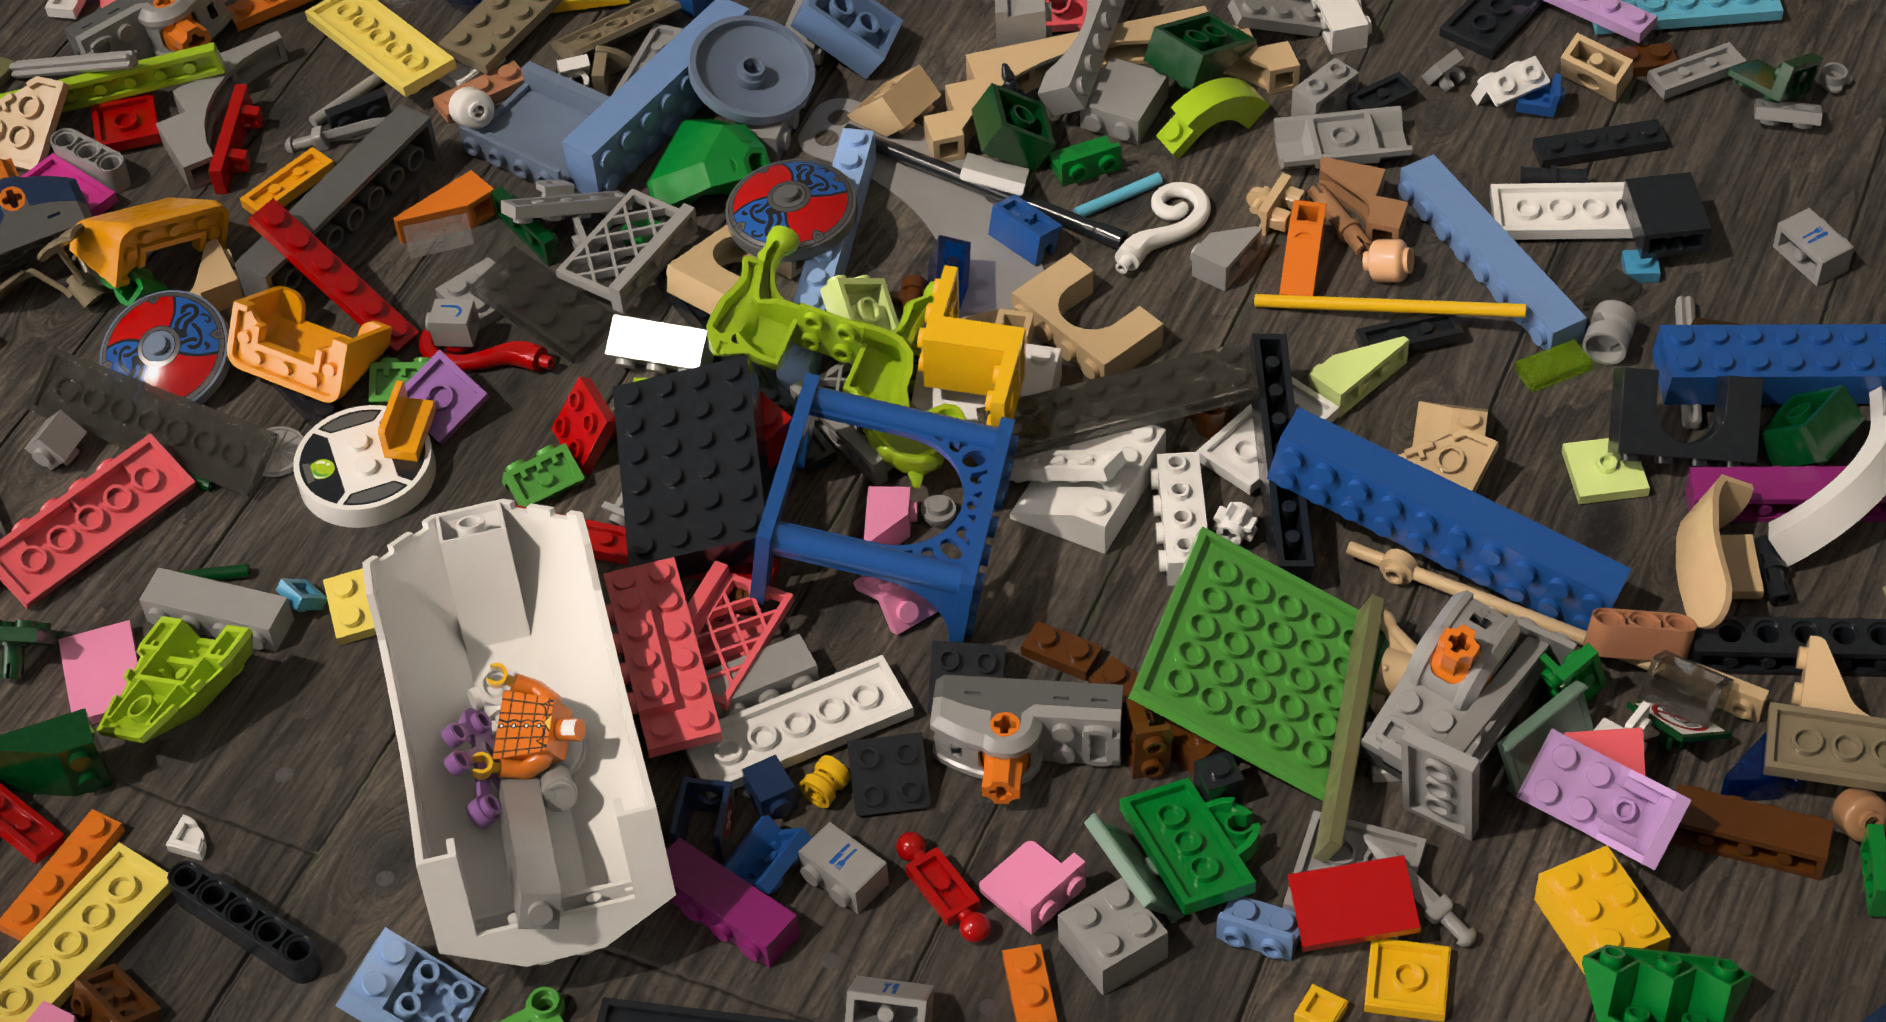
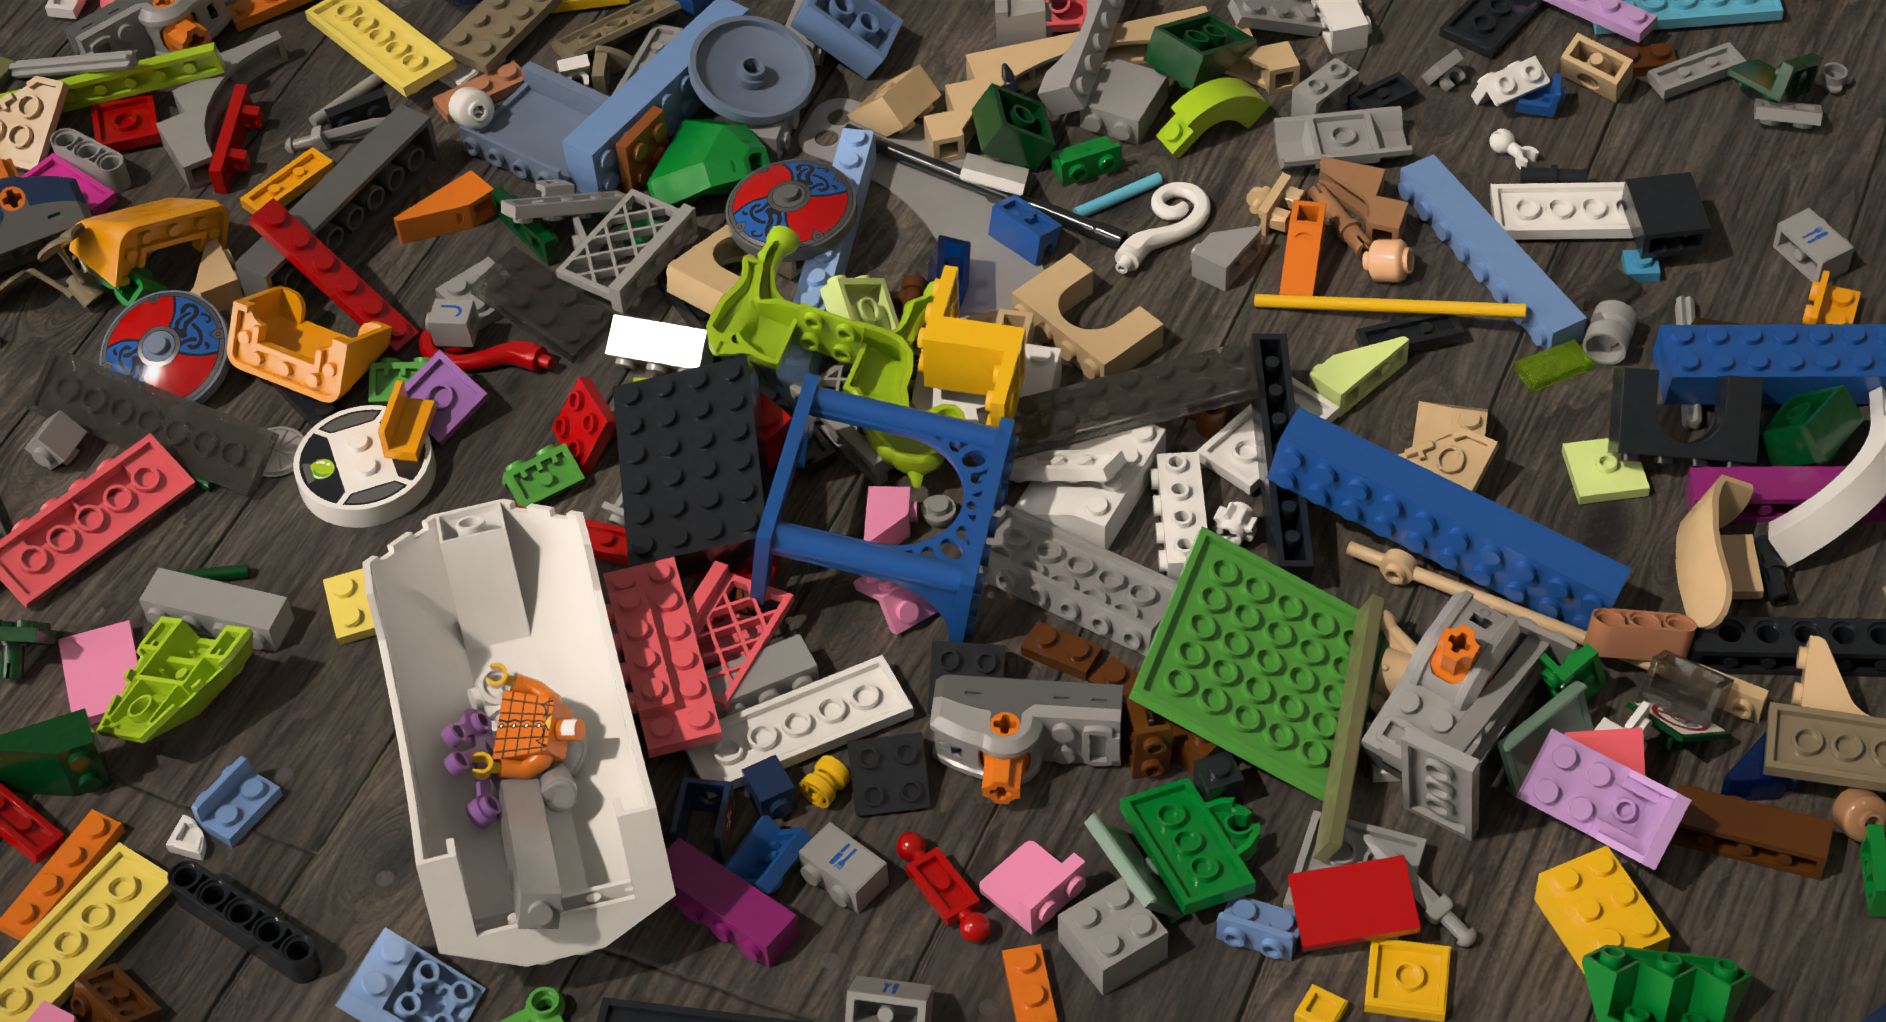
(235, 802): none -> medium blue bracket
(301, 594): dark azure plate -> none
(438, 235): clear plate -> none
(642, 149): none -> dark orange plate
(1077, 579): none -> light grey bracket
(1503, 142): none -> white arm
(1600, 144): black plate -> none
(1831, 303): none -> light orange bracket

